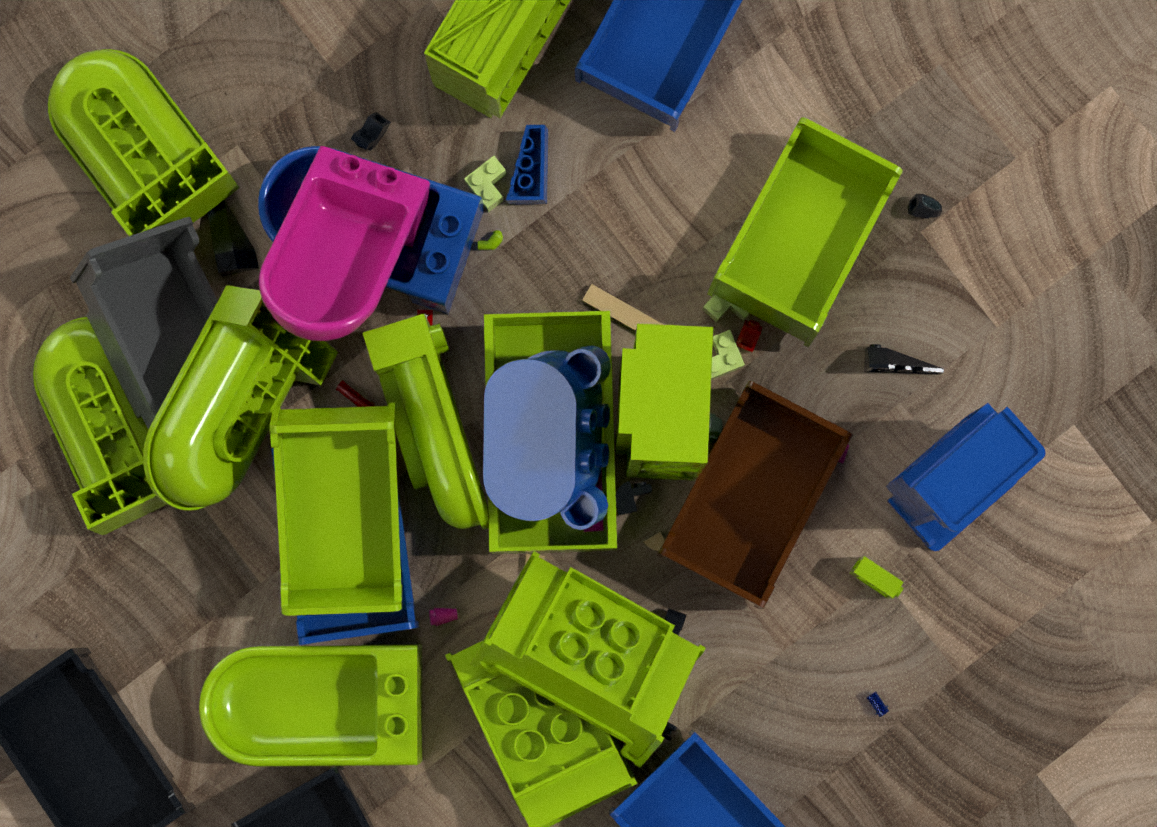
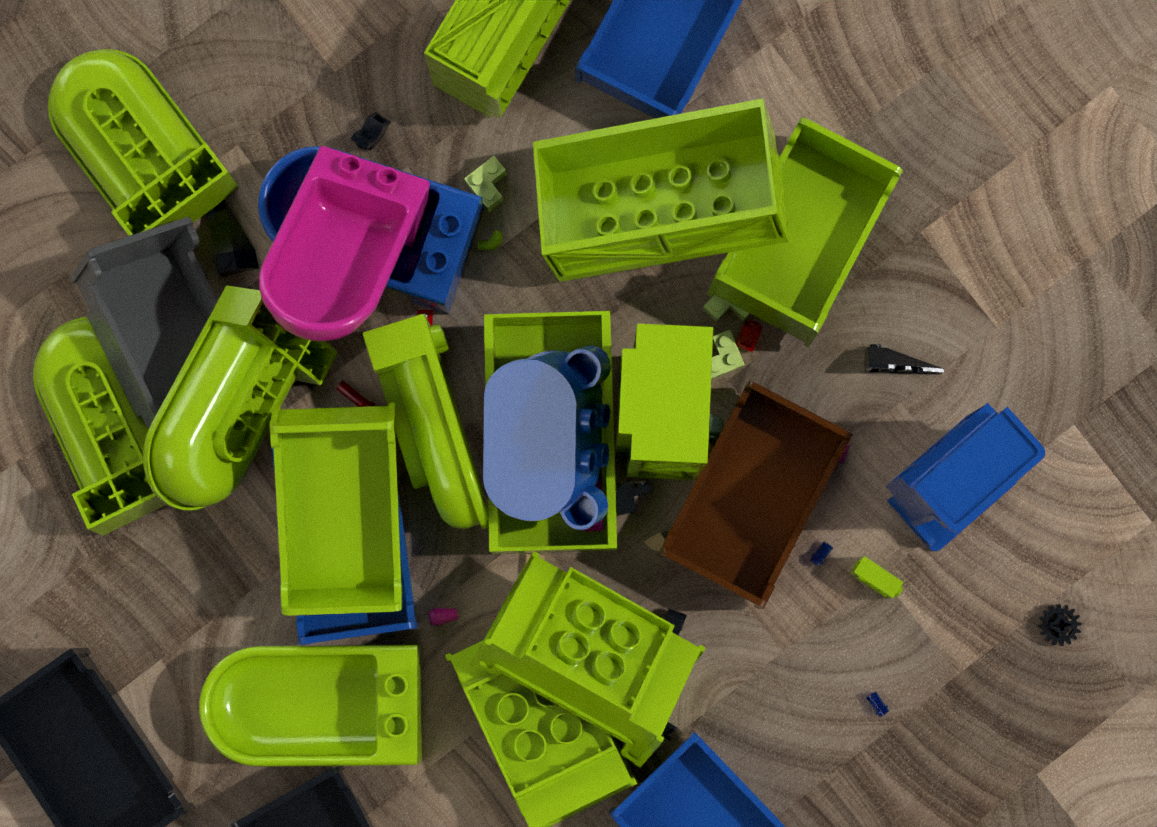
(531, 169): blue wedge -> none
(618, 309): tan tile -> none
(660, 191): none -> lime piece
(821, 554): none -> clear blue pin
(924, 207): black rock -> none
(1060, 633): none -> black gear

